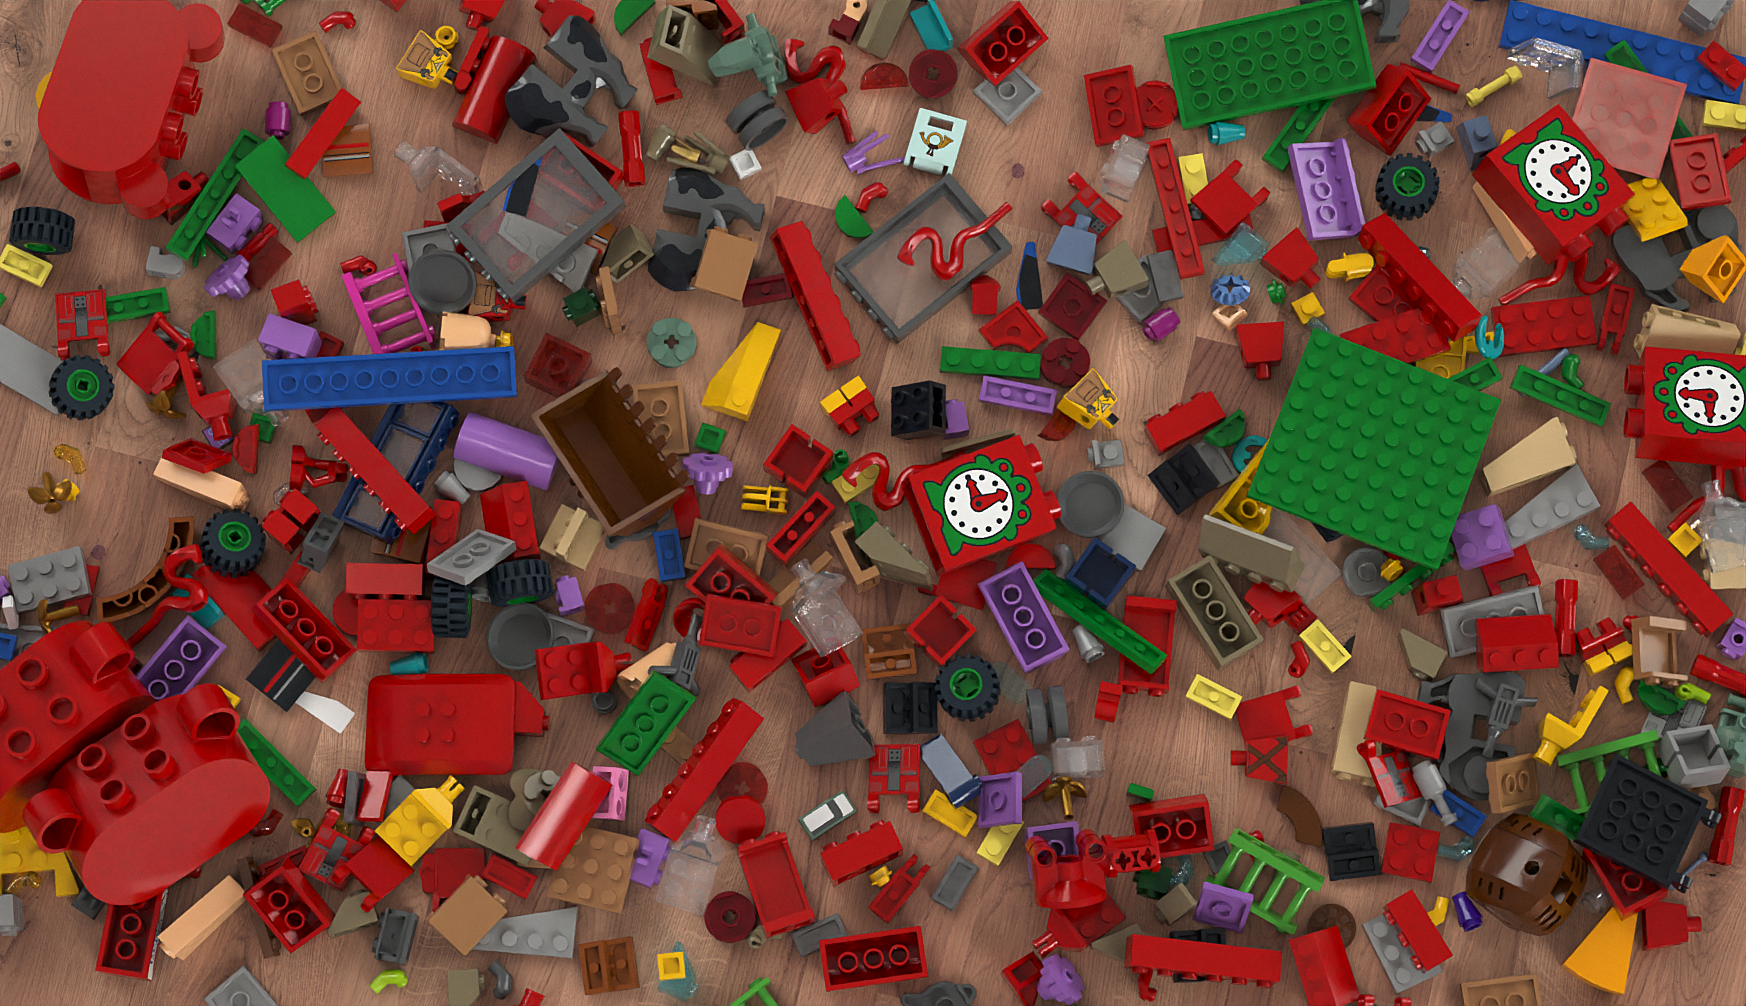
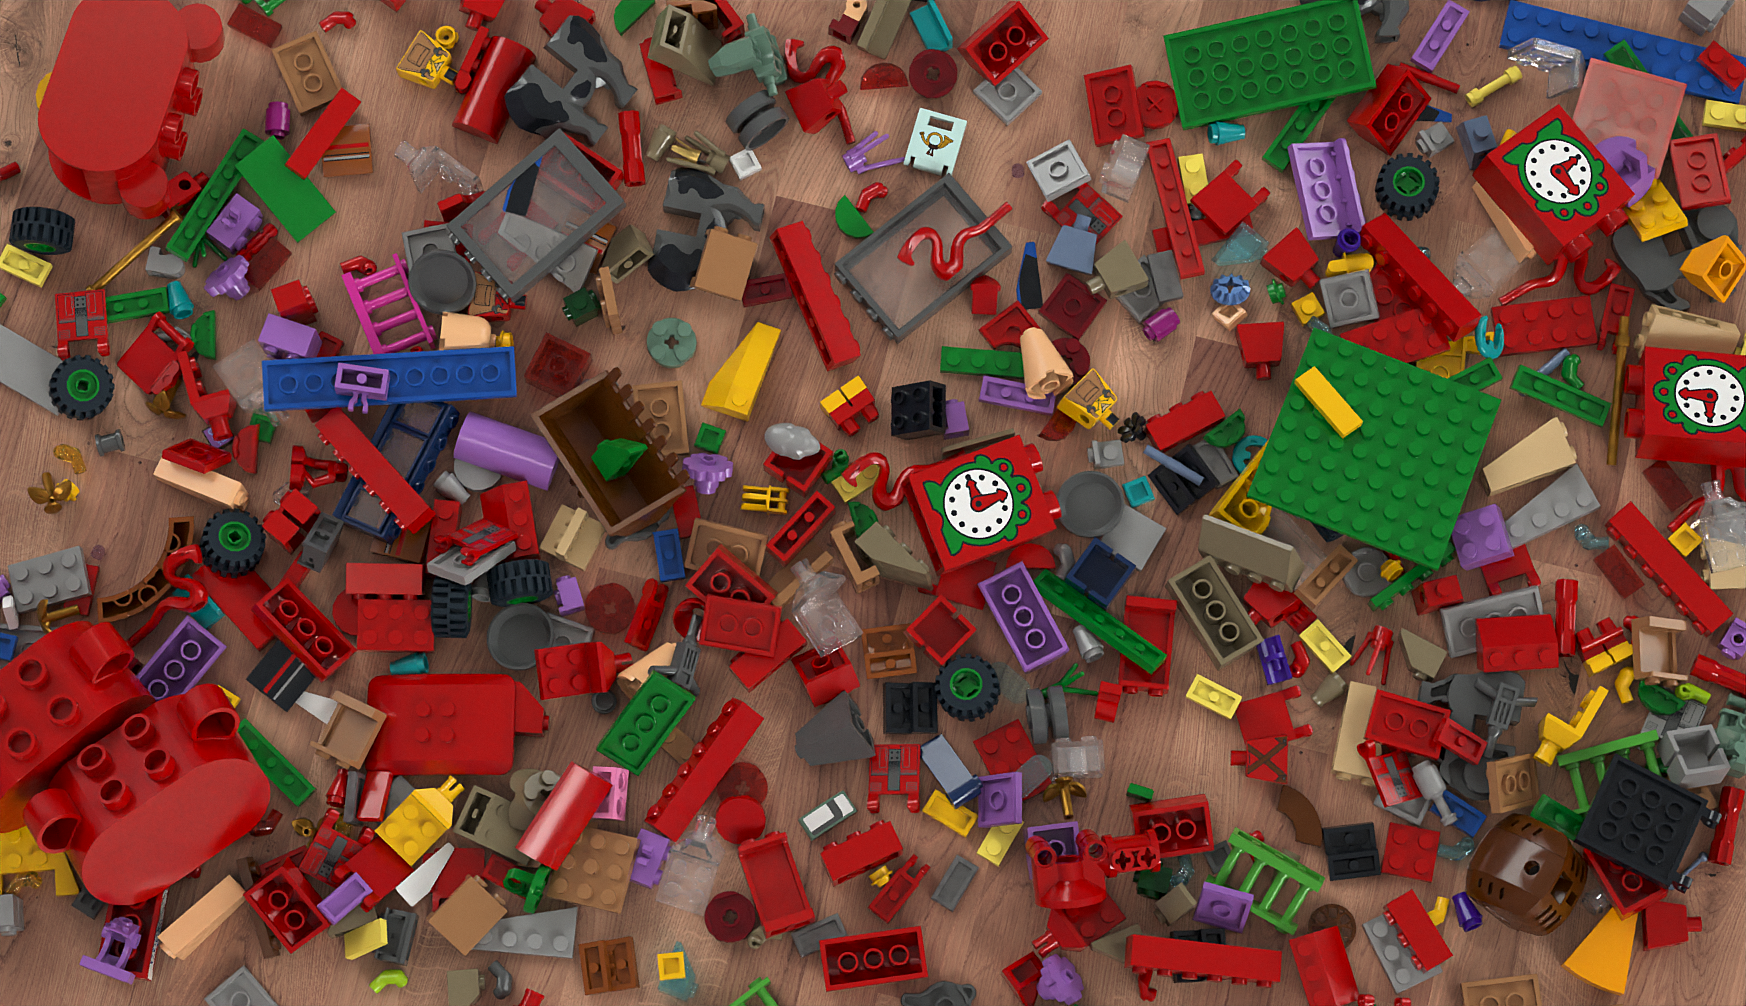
(110, 442): none -> dark grey bush
(122, 930): none -> medium lavender tile
(143, 245): none -> pearl gold bar
(179, 301): none -> teal cone
(344, 898): none -> medium lavender tile
(349, 732): none -> medium nougat panel
(363, 383): none -> medium lavender brick
(365, 939): none -> light yellow tile
(422, 879): none -> white sticker
(476, 539): none -> red flag
(530, 887): none -> green tile
(617, 457): none -> green slope
(791, 441): none -> light grey arm
(1043, 365): none -> light nougat cone
(1058, 170): none -> light grey tile
(1066, 681): none -> green plant
(1133, 428): none -> black plant
(1138, 492): none -> teal tile
(1173, 465): none -> sand blue piece
(1273, 660): none -> dark purple hips
(1326, 576): none -> medium nougat plate
(1328, 402): none -> yellow tile
(1330, 688): none -> dark tan cone
(1347, 242): none -> dark purple cone
(1349, 298): none -> light grey tile
(1379, 639): none -> red plant
(1460, 741): none -> red plate
(1622, 342): none -> pearl gold bar
(1629, 164): none -> medium lavender brick

